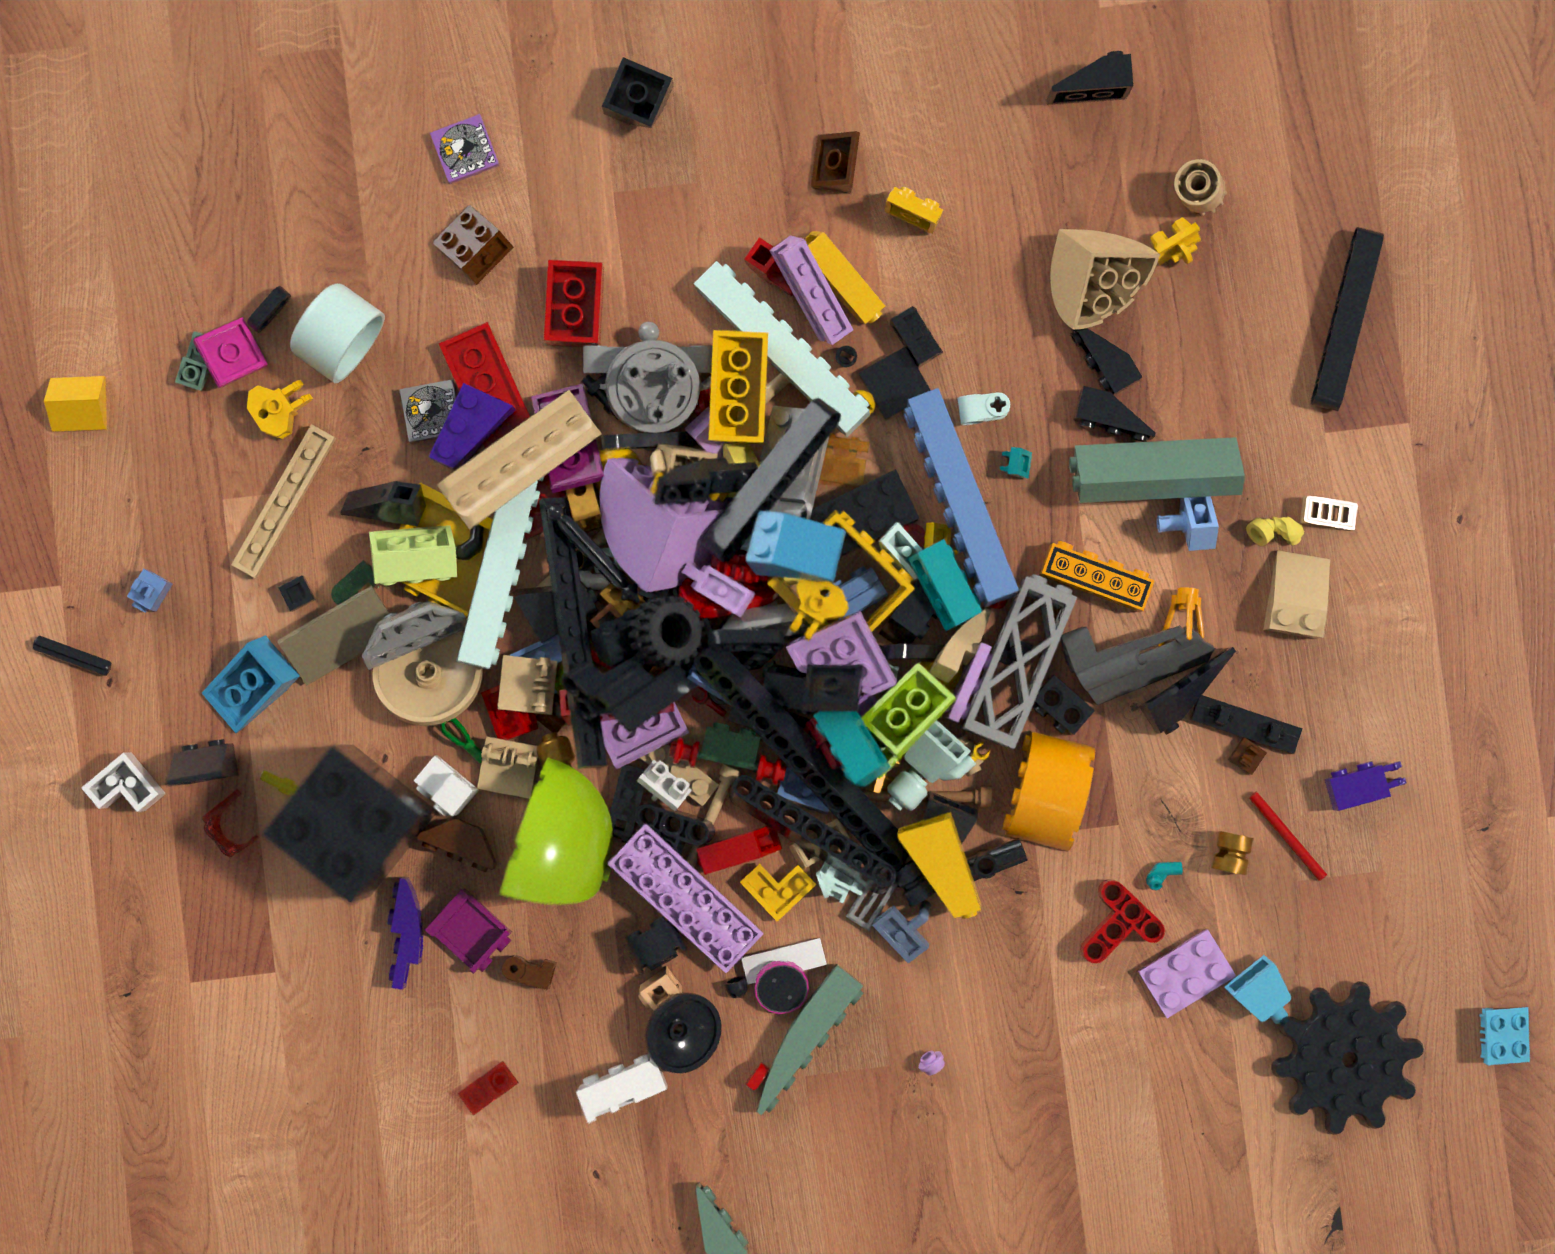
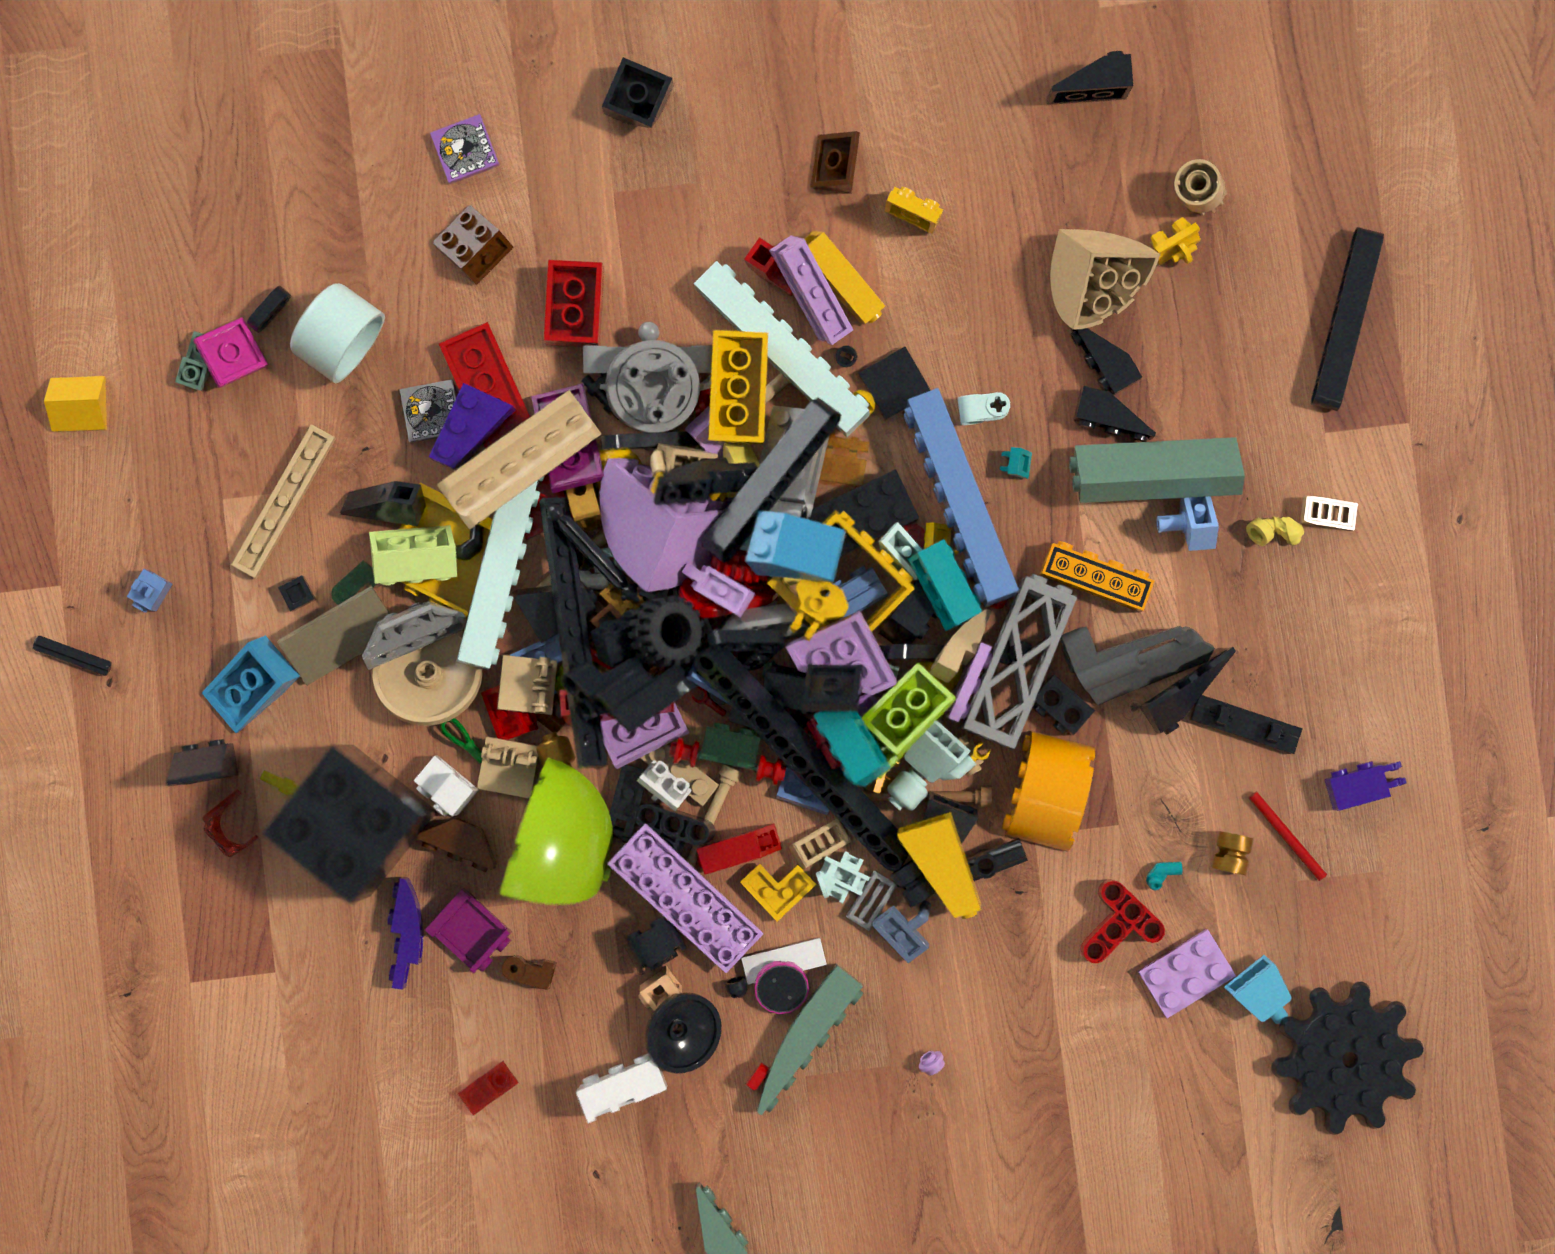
(126, 778): white brick -> none
(279, 408): yellow hinge -> none
(818, 847): black beam -> none
(915, 336): black hinge -> none
(1189, 601): light orange plant -> none
(1247, 756): reddish brown tile -> none
(1298, 595): tan slope -> none
(1505, 1035): medium azure hinge -> none

